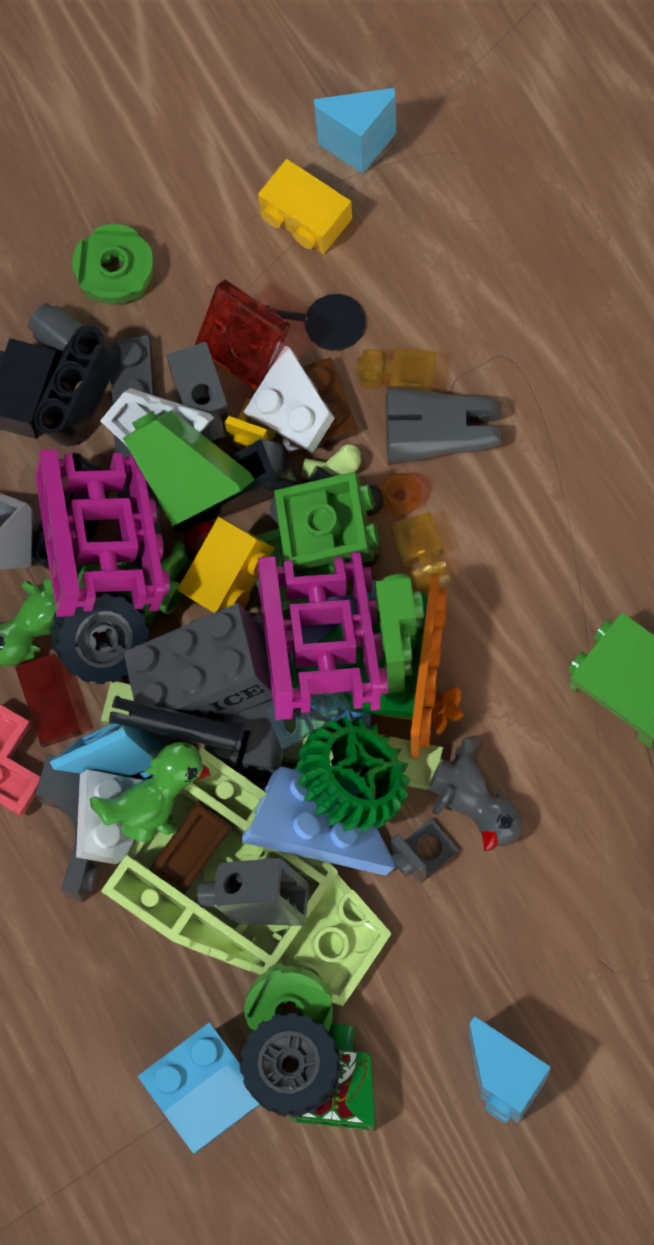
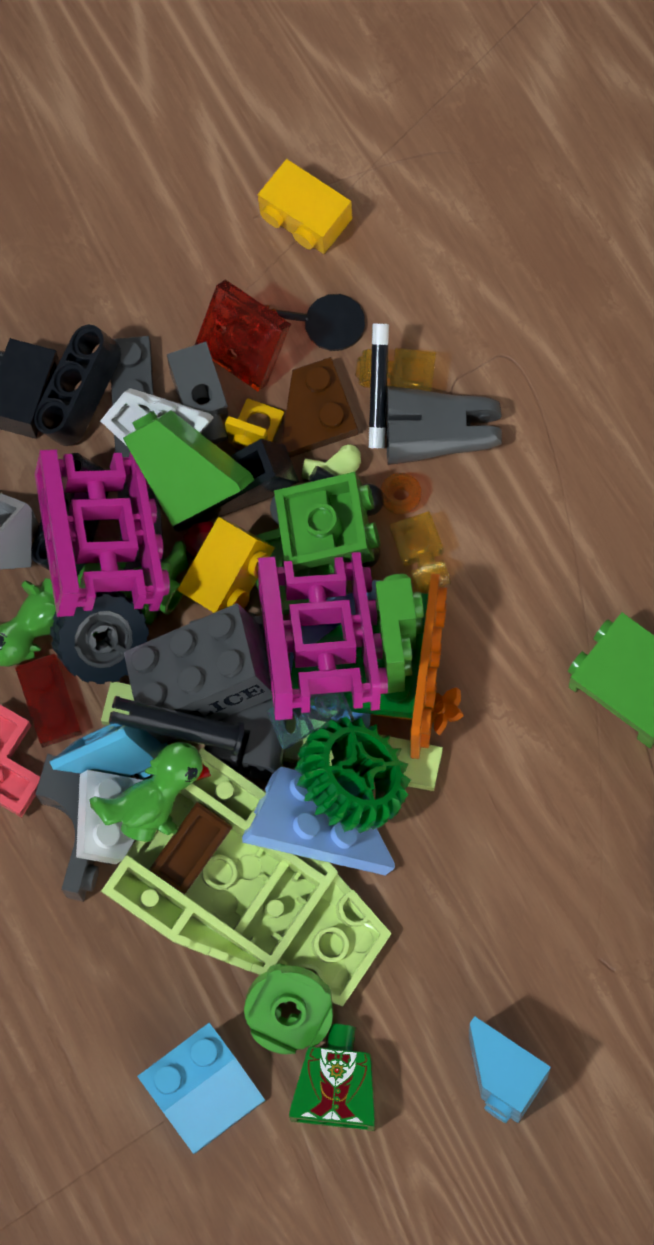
(53, 327): dark grey brick -> none
(125, 283): bright green plate -> none
(257, 893): dark grey torso -> none
(266, 1059): black wheel -> none
(290, 403): white wing -> none
(356, 125): medium azure slope -> none
(378, 385): none -> black bar
(409, 861): dark grey bracket -> none
(466, 791): dark grey animal -> none

